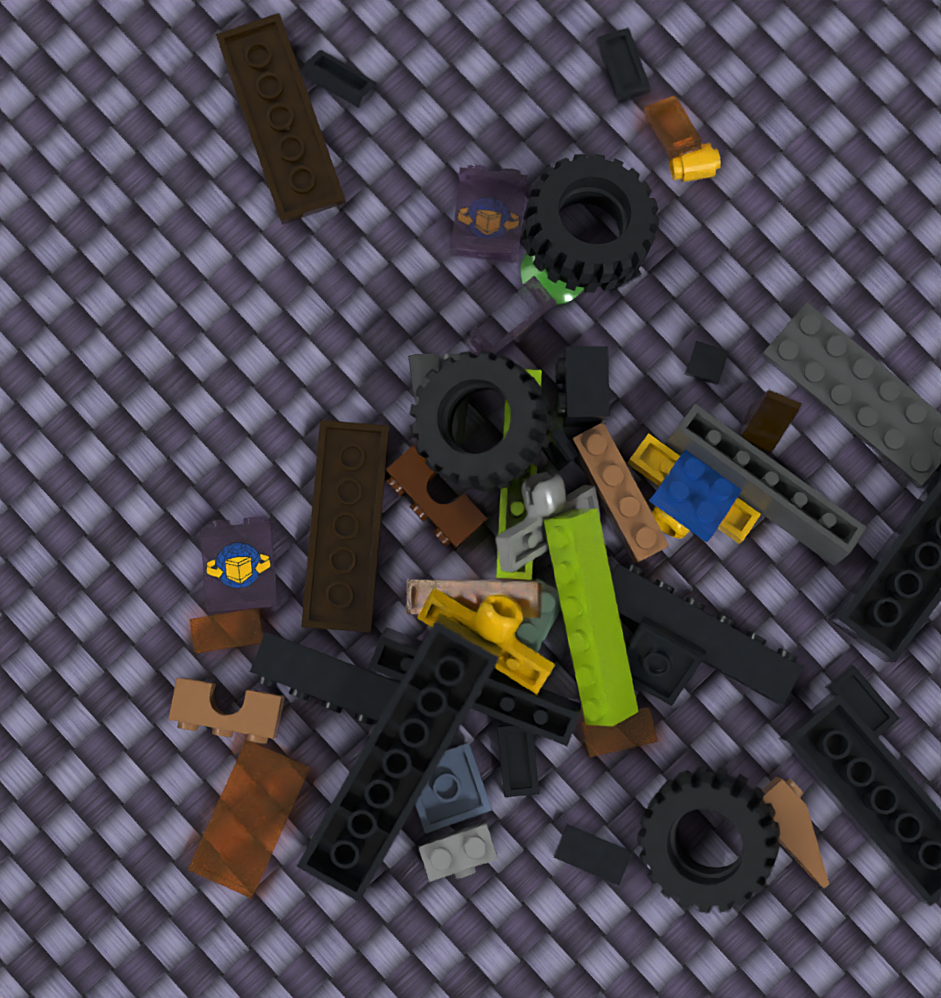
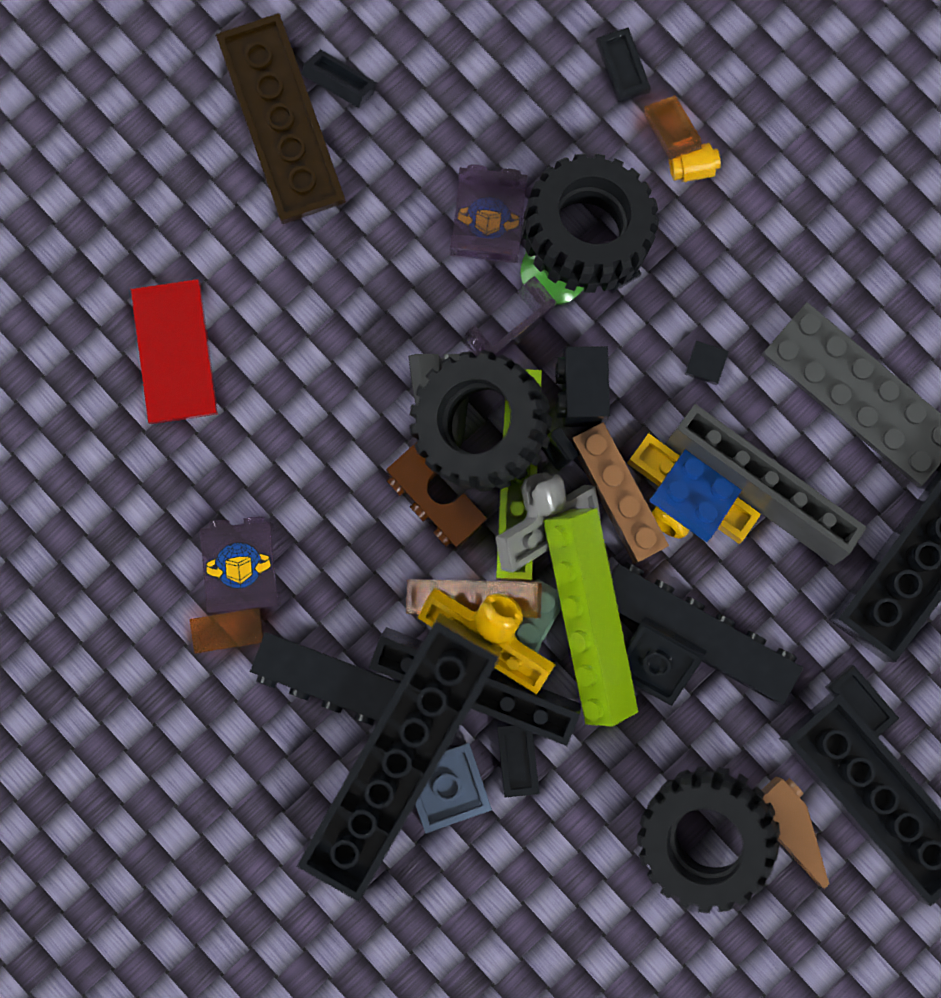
(174, 351): none -> red tile
(195, 705): medium nougat arch -> none
(249, 818): clear orange tile -> none
(345, 526): dark brown plate -> none
(458, 851): light grey brick -> none
(592, 854): black tile -> none
(627, 734): clear orange tile -> none
(768, 420): dark brown slope -> none

